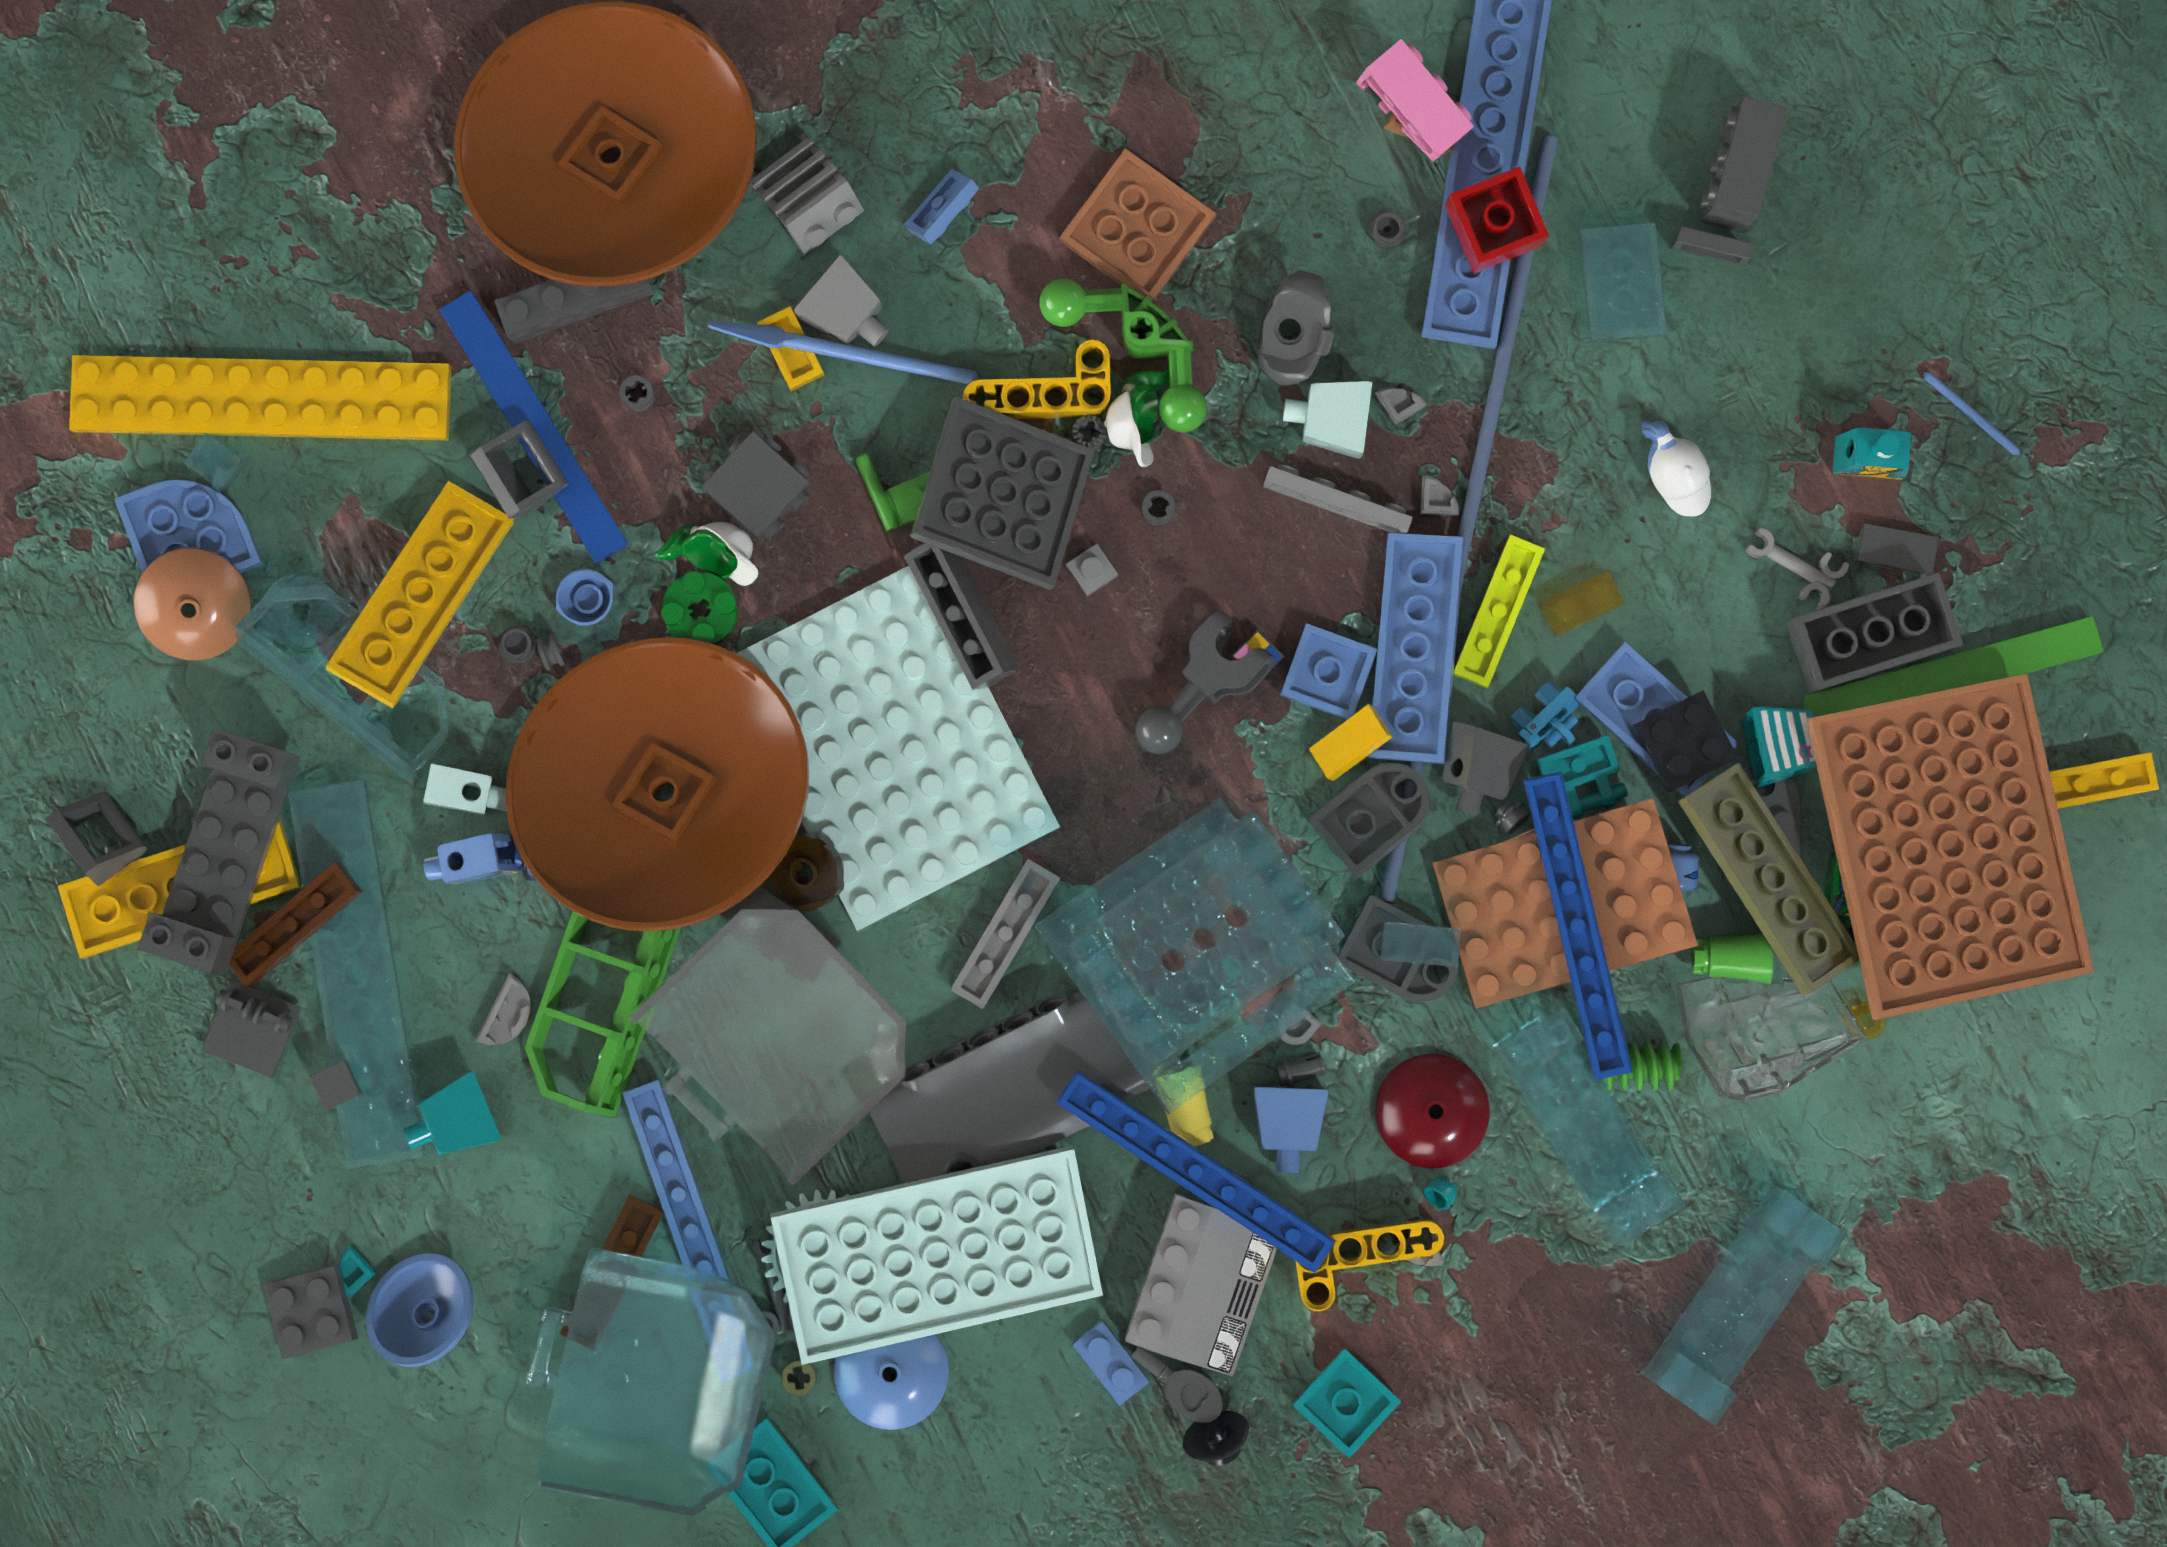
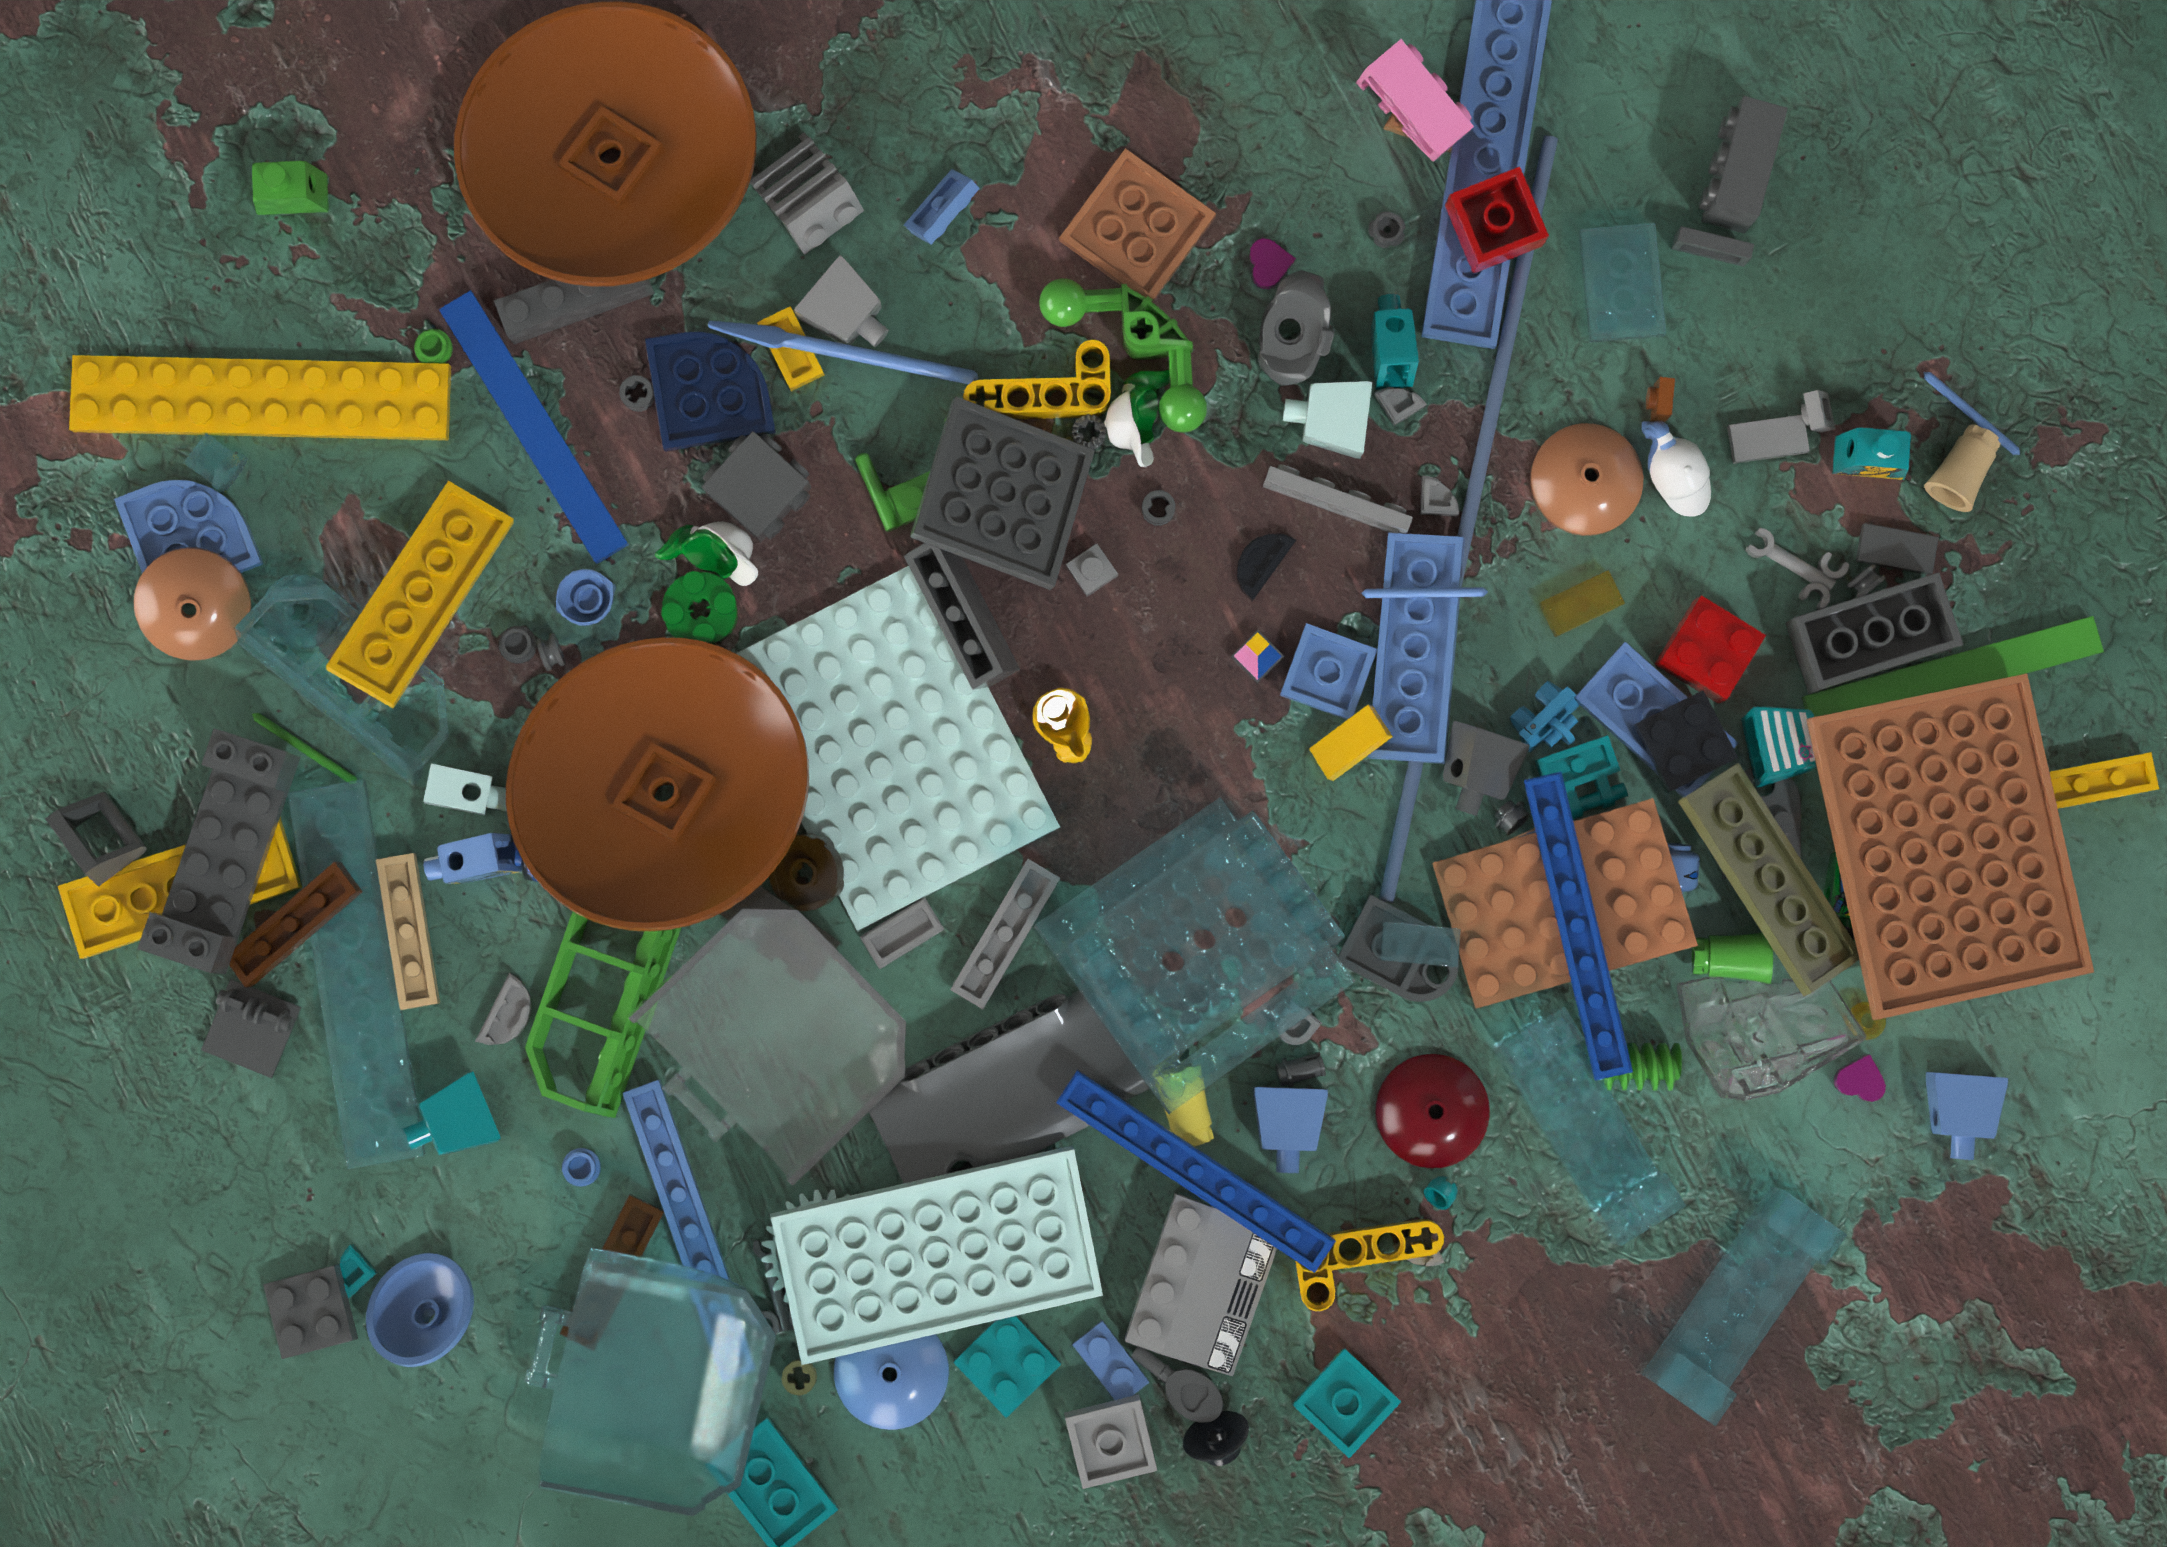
(286, 189): none -> bright green torso
(303, 747): none -> bright green axle
(335, 1085): dark grey tile -> none
(407, 931): none -> tan plate
(433, 346): none -> bright green plate
(504, 478): dark grey tile -> none
(581, 1167): none -> medium blue plate
(706, 390): none -> dark blue plate
(902, 933): none -> light grey tile
(1007, 1363): none -> teal plate
(1065, 722): none -> yellow hair
(1110, 1441): none -> light grey plate
(1209, 676): dark grey piece -> none
(1260, 561): none -> black tile
(1269, 263): none -> magenta tile
(1370, 818): dark grey plate -> none
(1393, 344): none -> teal torso
(1424, 592): none -> medium blue axle
(1498, 611): neon yellow plate -> none
(1571, 499): none -> nougat dish
(1660, 399): none -> dark orange plate
(1710, 649): none -> red brick
(1768, 439): none -> light grey tile
(1817, 411): none -> light grey plate
(1861, 1079): none -> magenta tile
(1866, 581): none -> dark grey bush
(1964, 469): none -> tan plant
(1965, 1108): none -> medium blue torso

